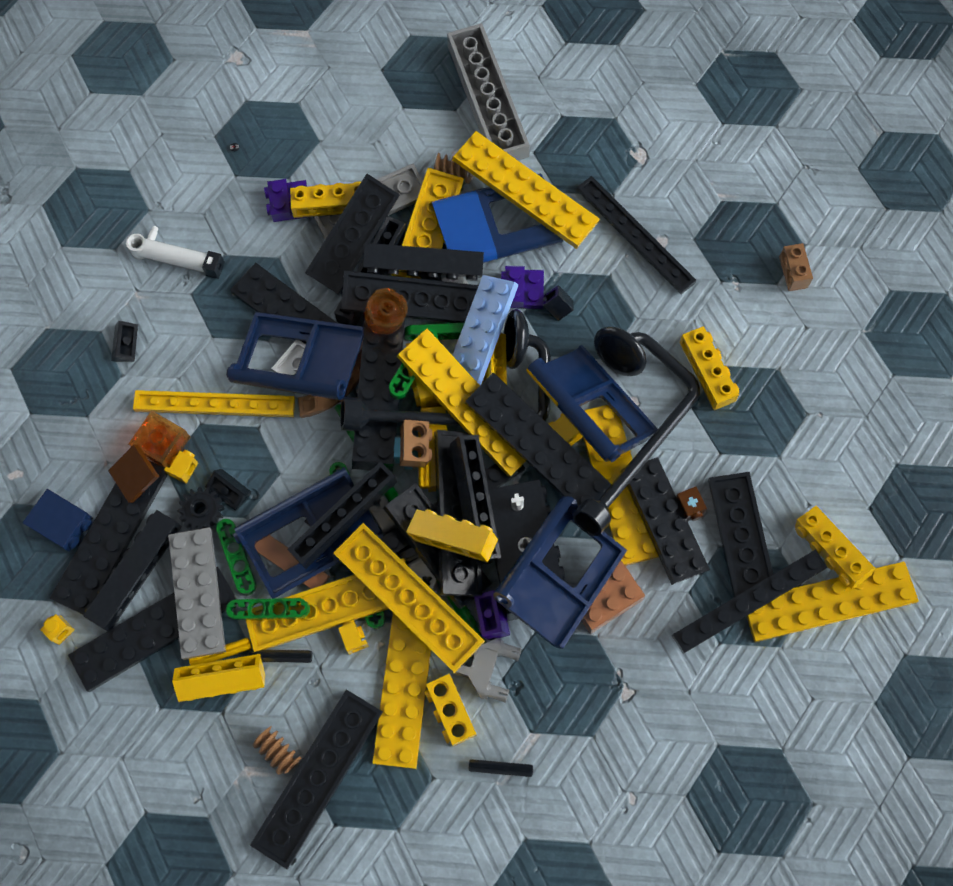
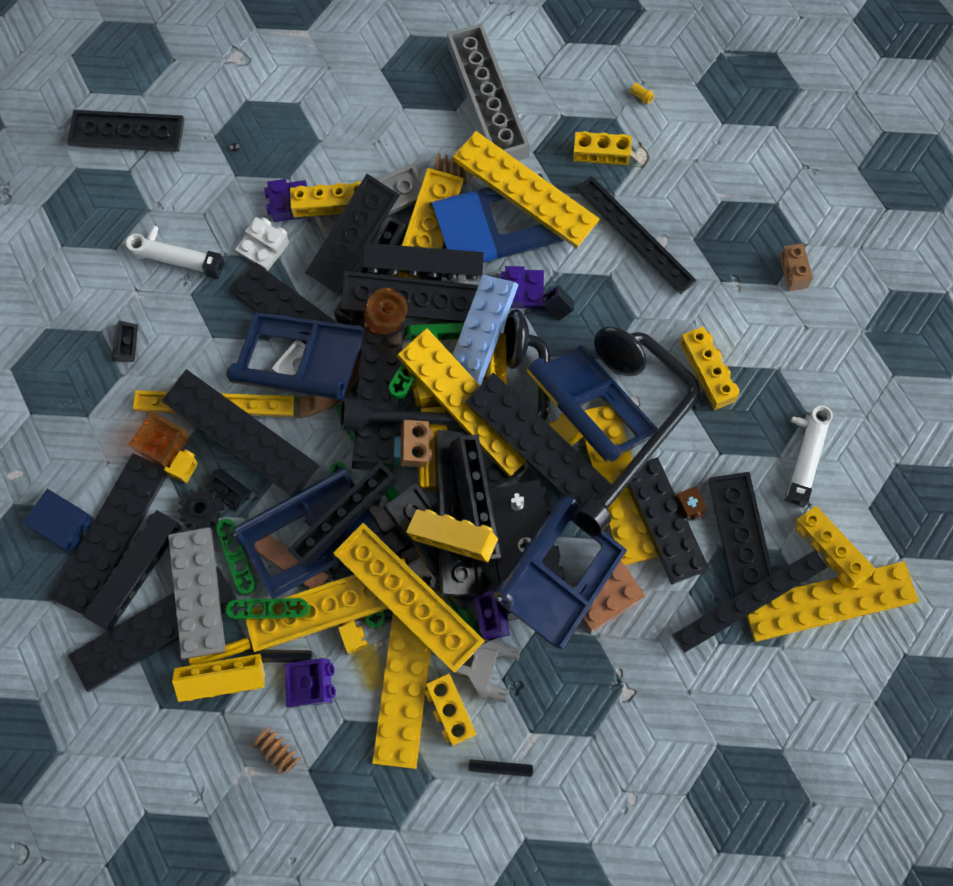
(54, 627): yellow brick -> none
(126, 130): none -> black plate
(133, 473): reddish brown tile -> none
(240, 433): none -> black brick
(263, 243): none -> white plate
(309, 683): none -> dark purple plate
(316, 779): black plate -> none
(371, 666): none -> clear yellow tile
(595, 154): none -> yellow brick
(642, 93): none -> yellow pin
(806, 465): none -> white piece

